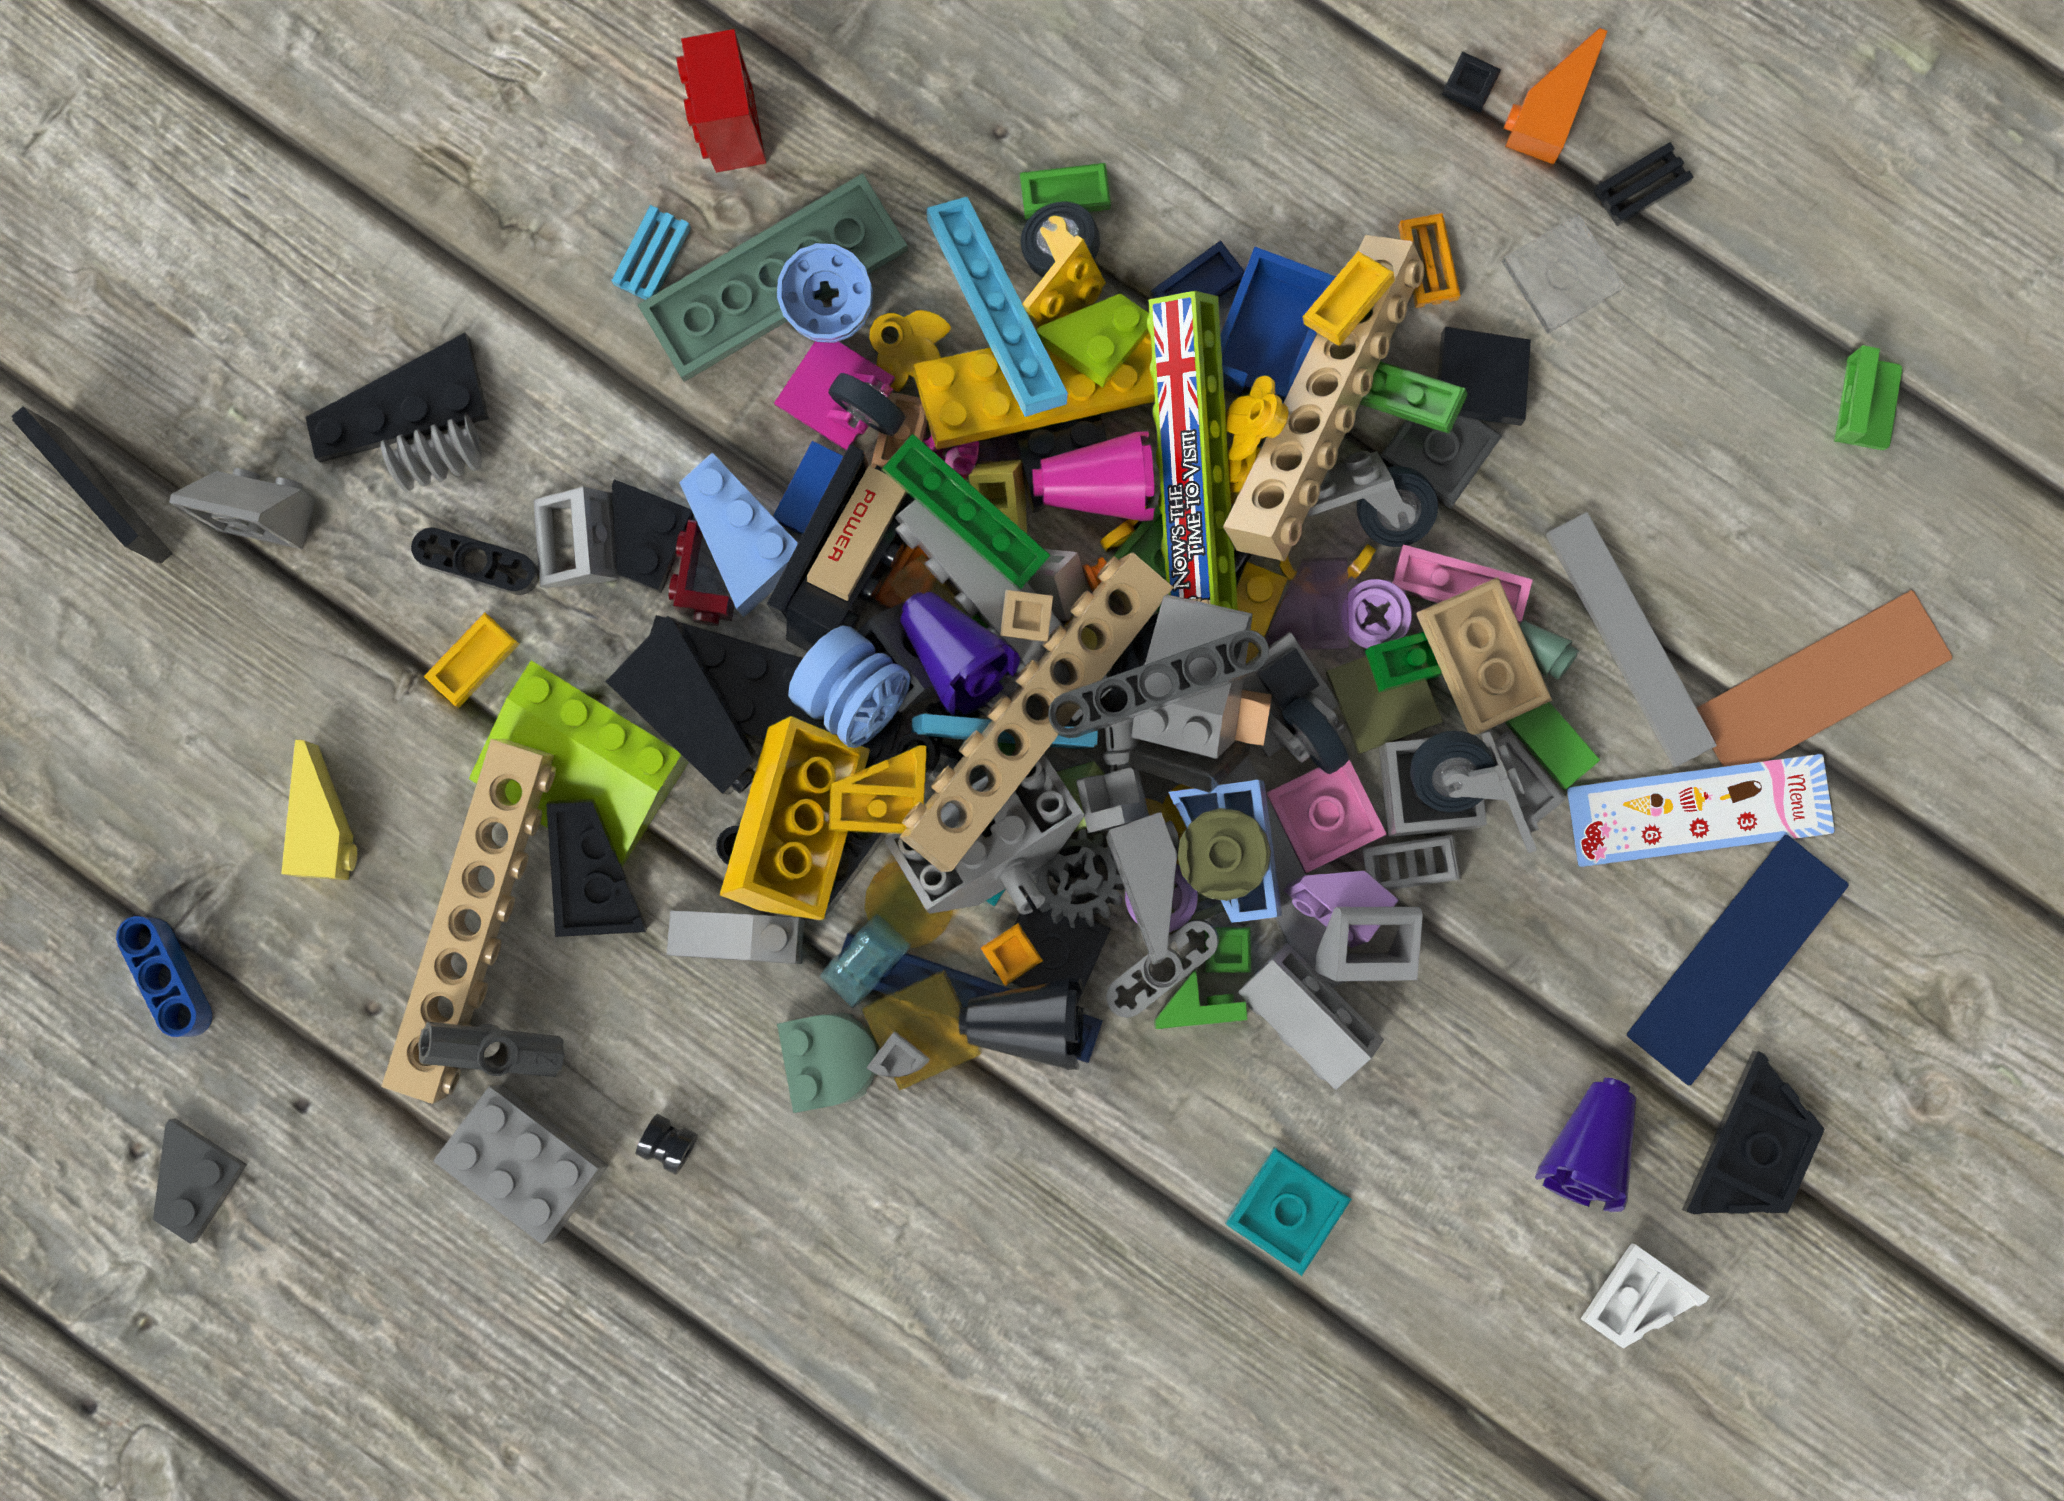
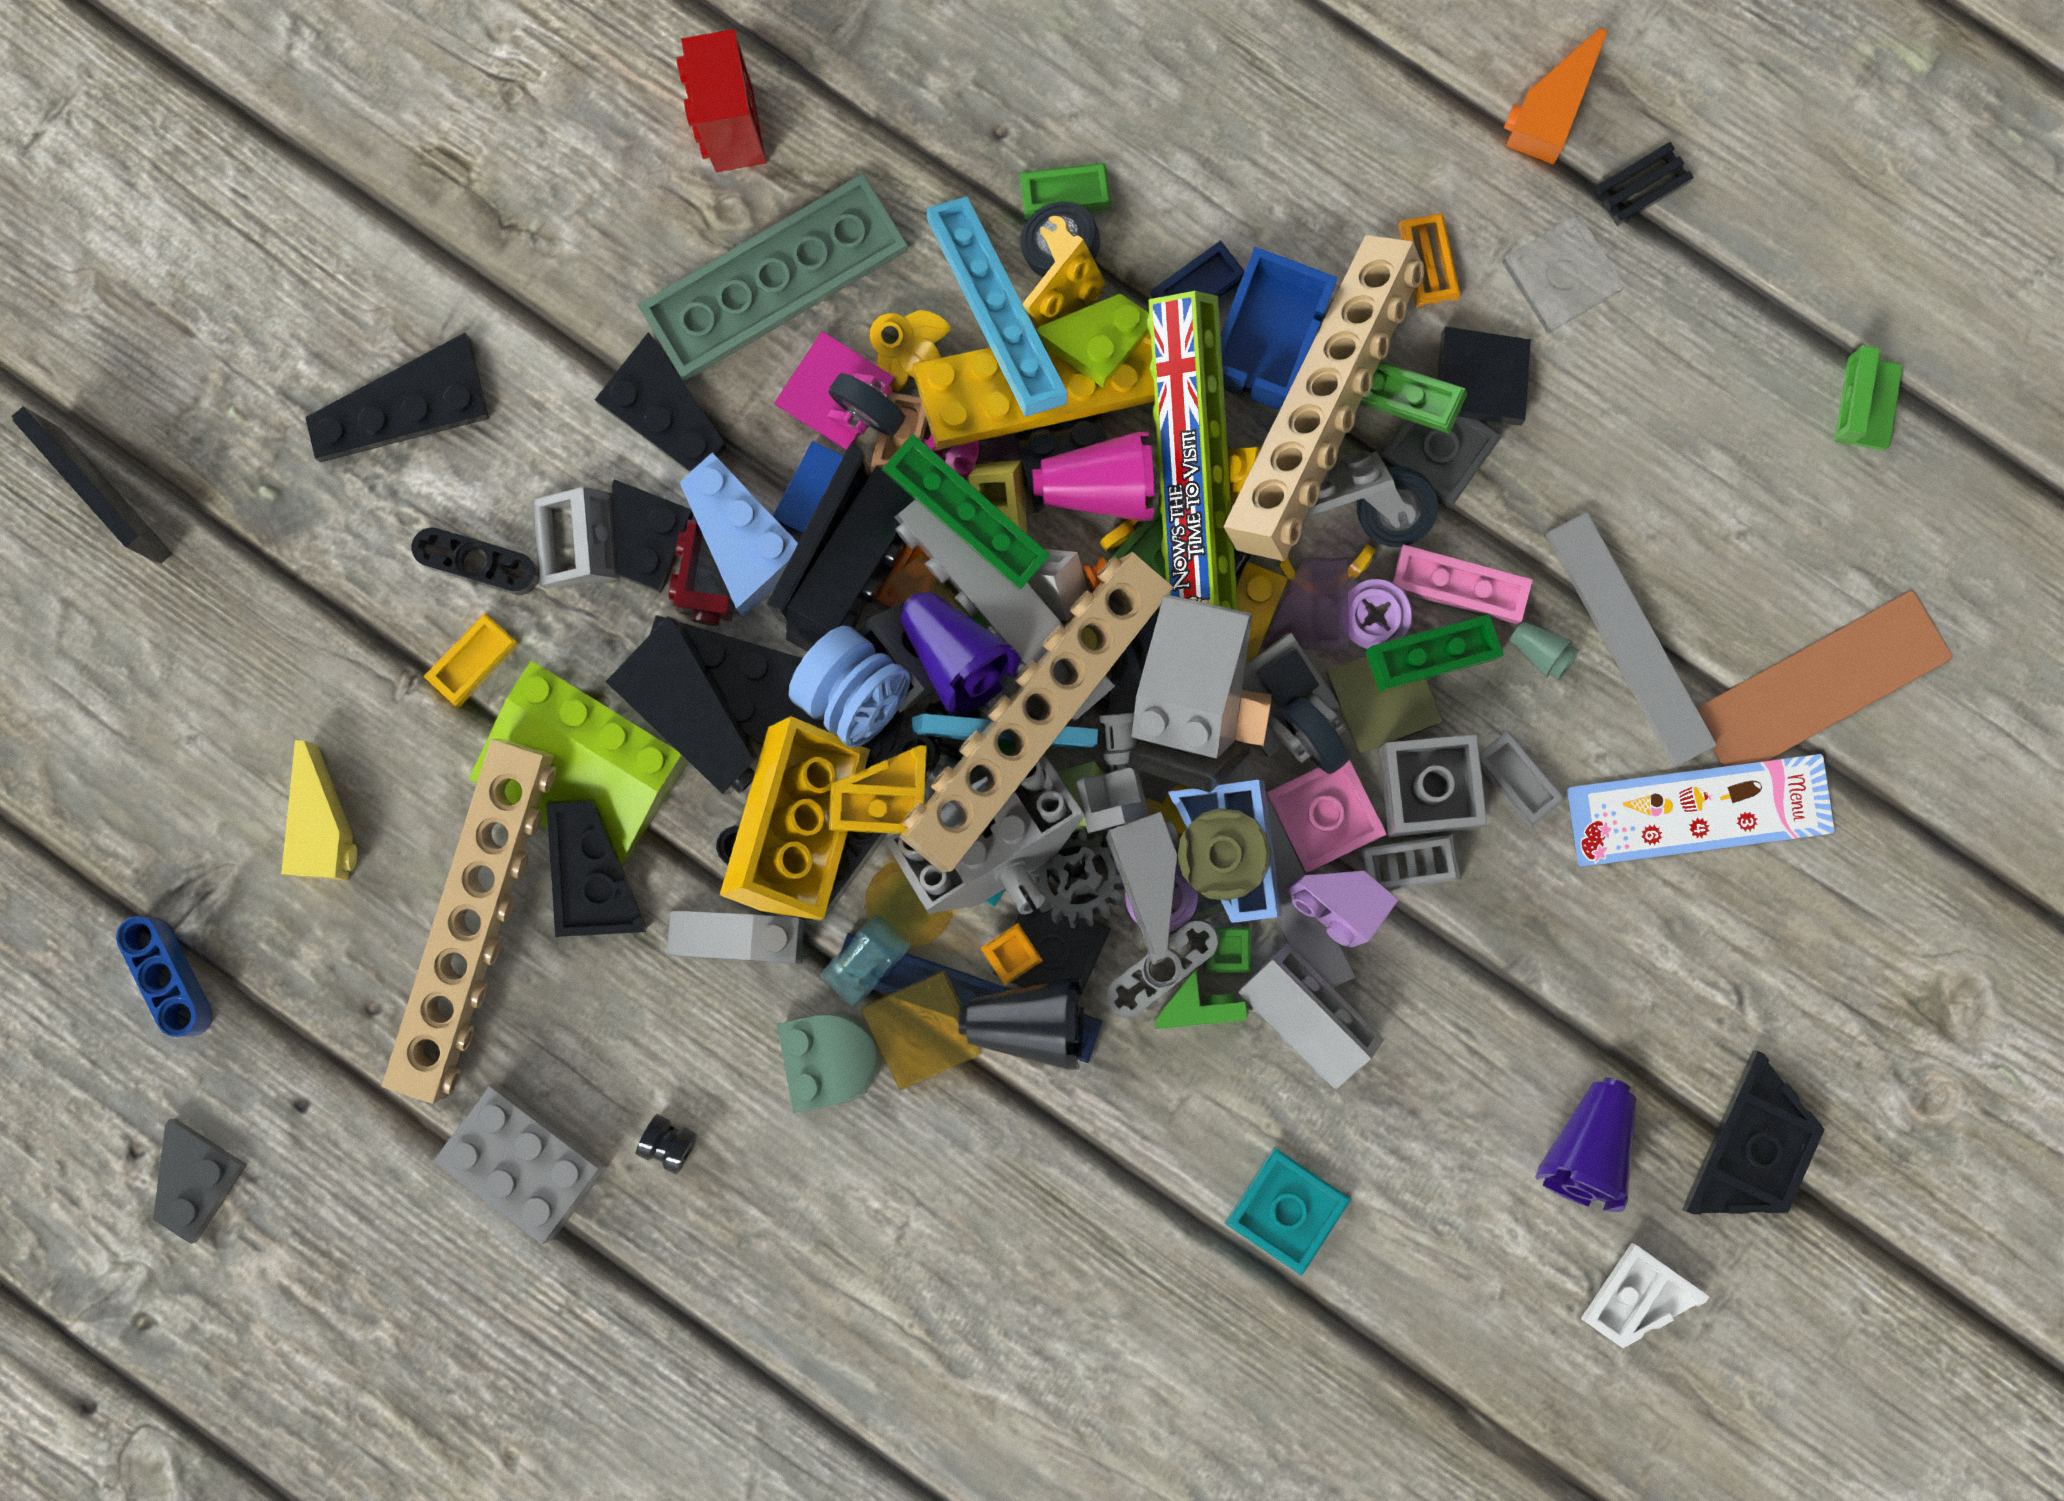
(249, 506): light grey slope -> none
(433, 455): light grey piece -> none
(465, 1048): dark grey piece -> none
(639, 241): medium azure tile -> none
(659, 407): none -> black wing
(803, 279): light blue wheel -> none
(857, 534): tan tile -> none
(897, 1058): light grey tile -> none
(1026, 615): tan tile -> none
(1175, 667): dark grey beam -> none
(1255, 418): yellow plate -> none
(1348, 298): yellow tile -> none
(1397, 965): light grey tile -> none
(1461, 770): plate -> none
(1471, 81): black tile -> none
(1484, 656): tan tile -> none
(1554, 744): bright green tile -> none
(1737, 960): dark blue sticker -> none

